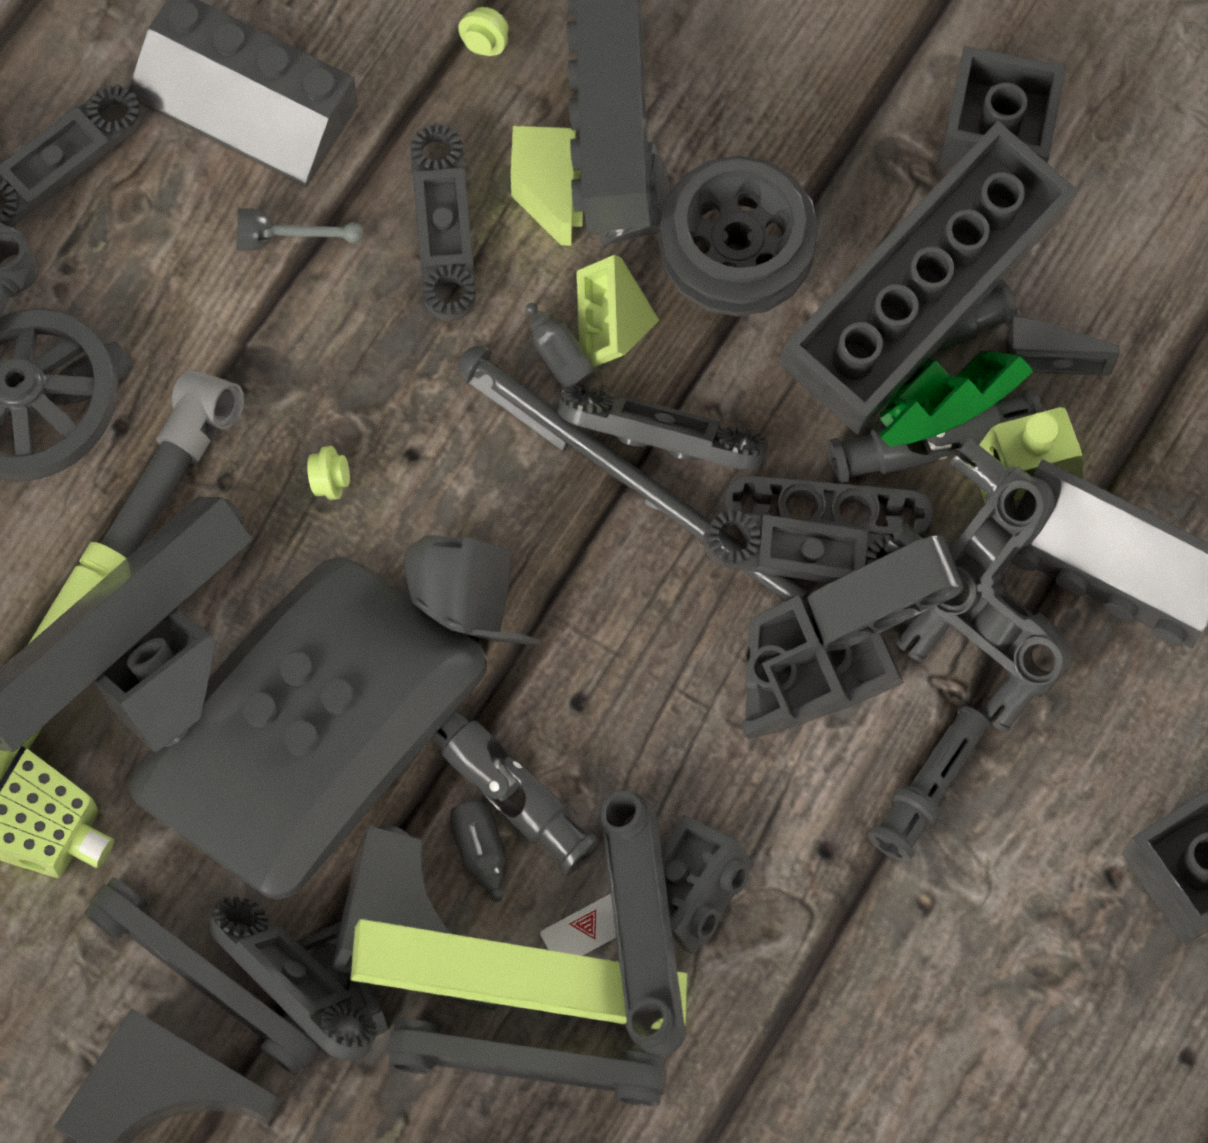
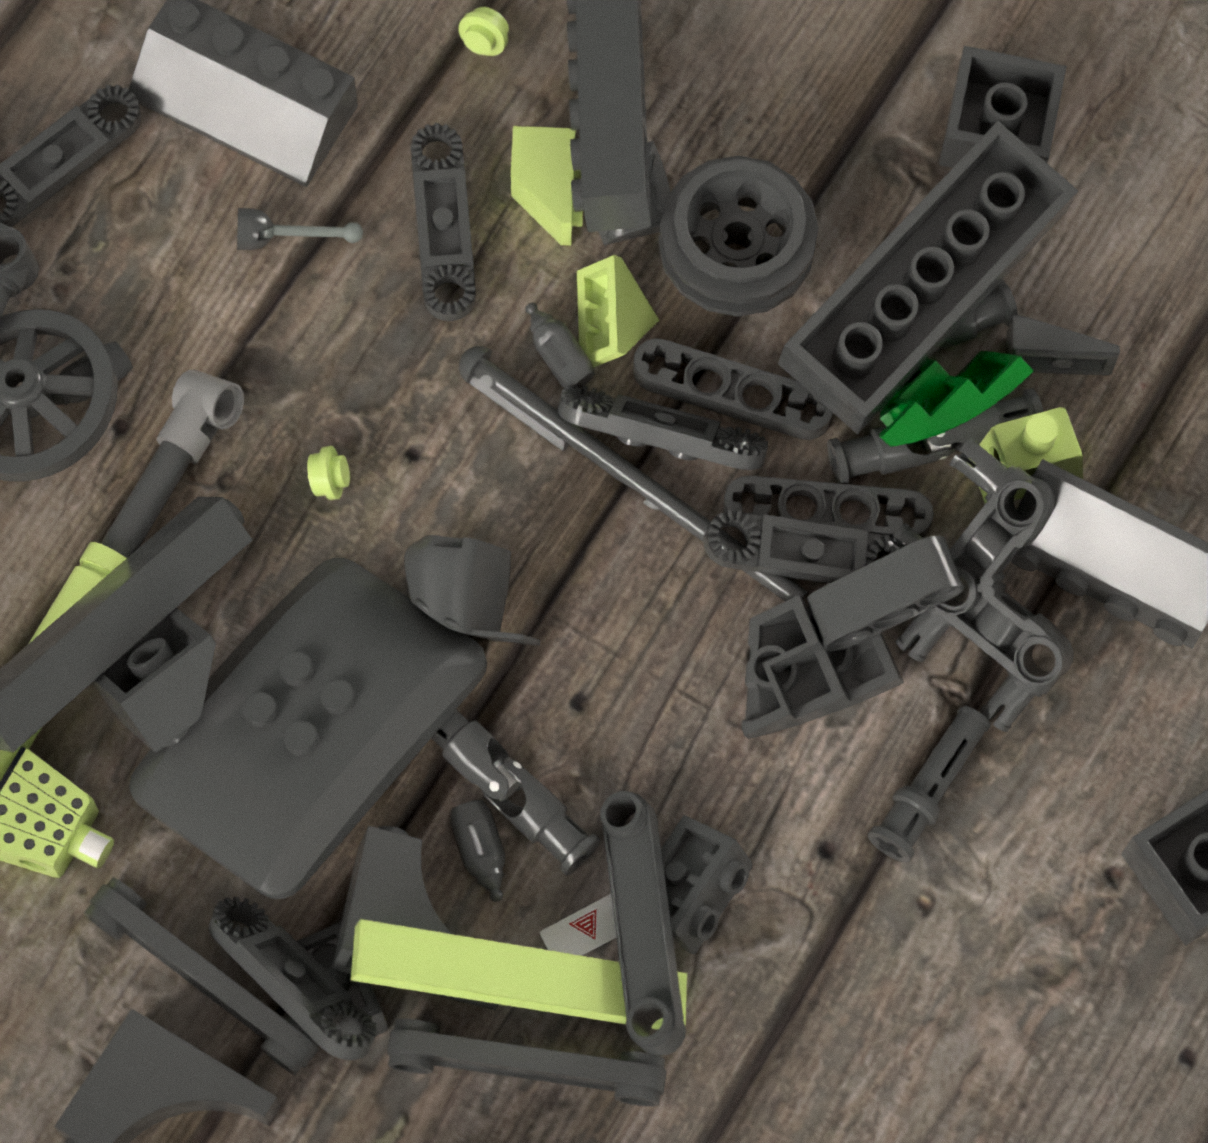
(729, 398): none -> dark grey beam

